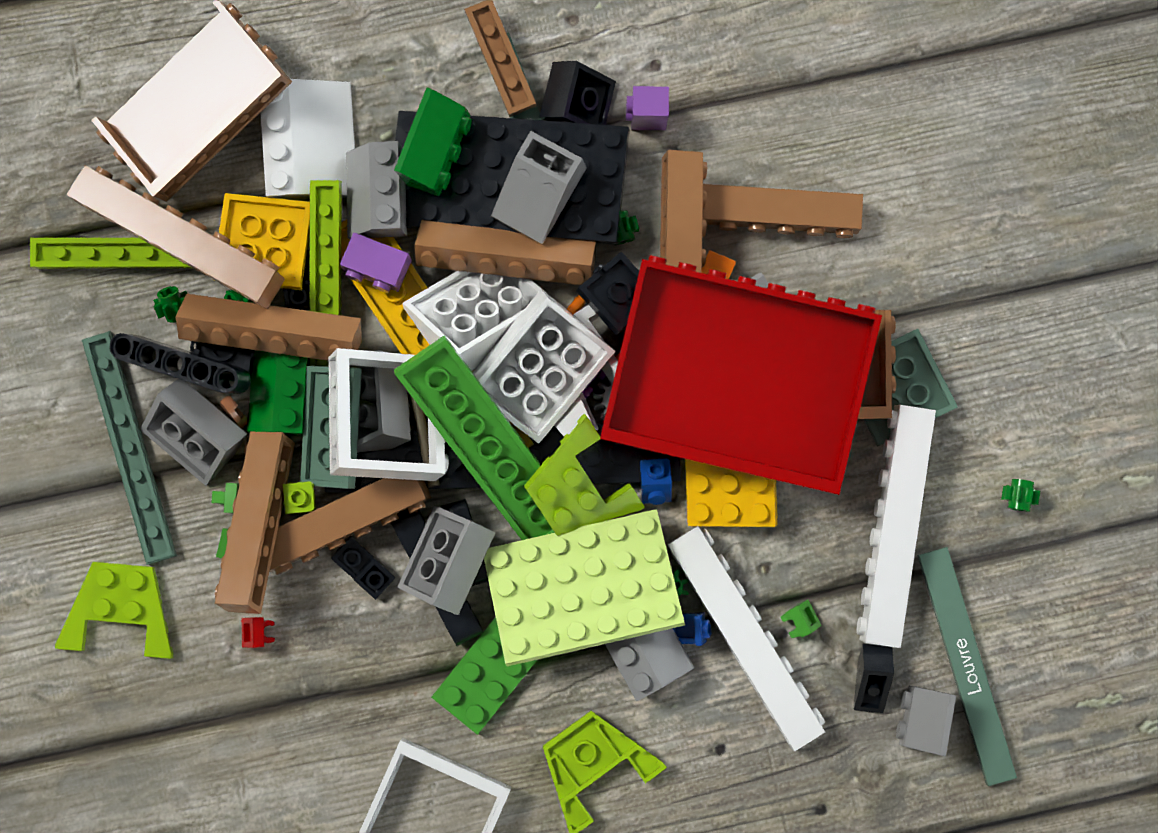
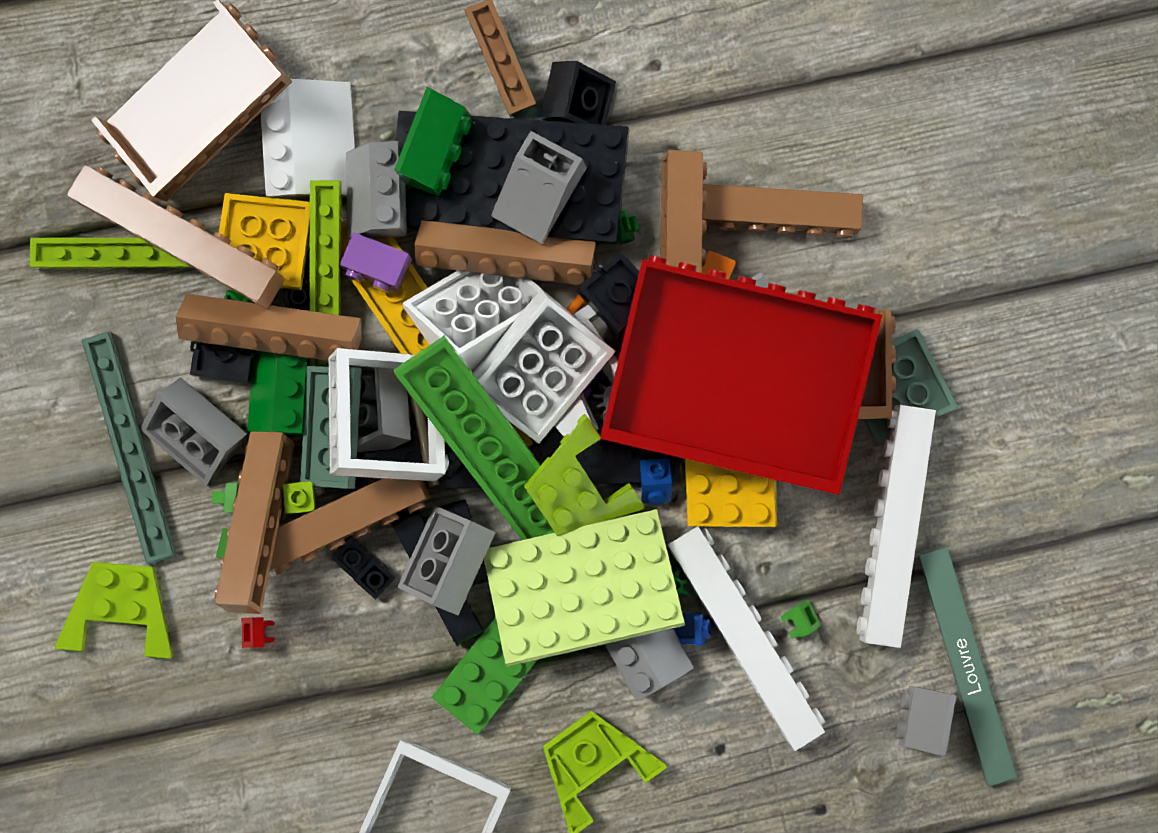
(168, 303): green gear -> none
(192, 363): black beam -> none
(233, 411): nougat tile -> none
(648, 108): medium lavender brick -> none
(873, 678): black slope -> none
(1020, 495): green gear -> none

